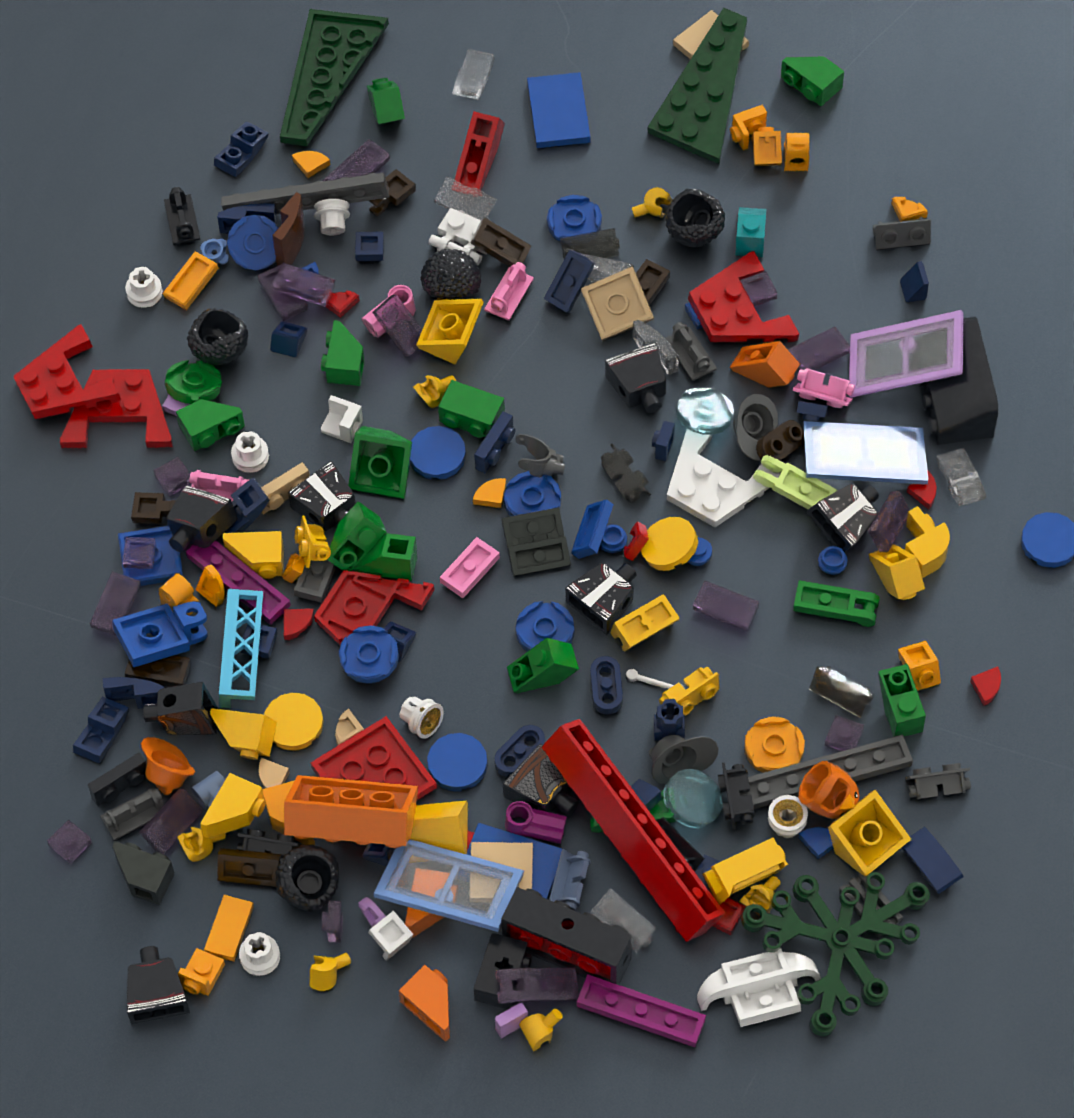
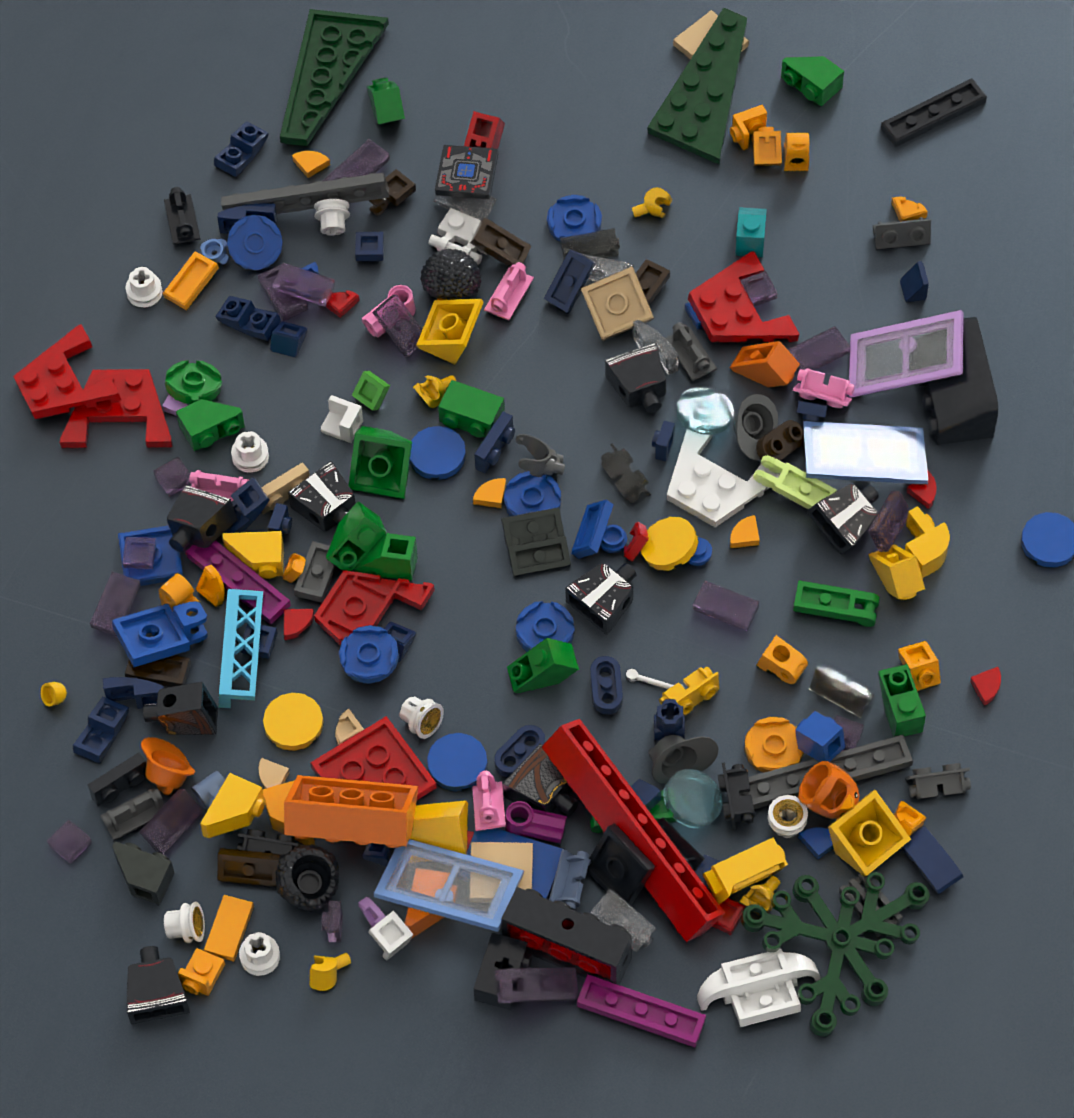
(53, 693): none -> yellow hinge
(150, 508): dark brown plate -> none
(185, 923): none -> white piece
(196, 845): yellow piece -> none
(217, 337): black hair -> none
(244, 317): none -> dark blue slope
(246, 732): yellow slope -> none
(280, 520): none -> dark blue plate
(291, 233): reddish brown slope -> none
(311, 542): yellow hinge -> none
(345, 357): green slope -> none
(370, 390): none -> bright green plate
(428, 1000): orange slope -> none
(466, 172): none -> black tile
(469, 567): bright pink plate -> none
(474, 74): clear slope -> none
(488, 802): none -> bright pink hinge
(509, 1020): lavender tile -> none
(539, 1027): yellow piece -> none
(558, 110): blue tile -> none
(619, 864): none -> black tile
(644, 622): yellow hinge -> none
(694, 218): black hair -> none
(745, 533): none -> light orange tile
(783, 661): none -> light orange leg
(820, 737): none -> blue brick
(832, 560): blue plate -> none
(909, 818): none -> light orange tile
(933, 112): none -> black tile
(961, 477): clear slope -> none

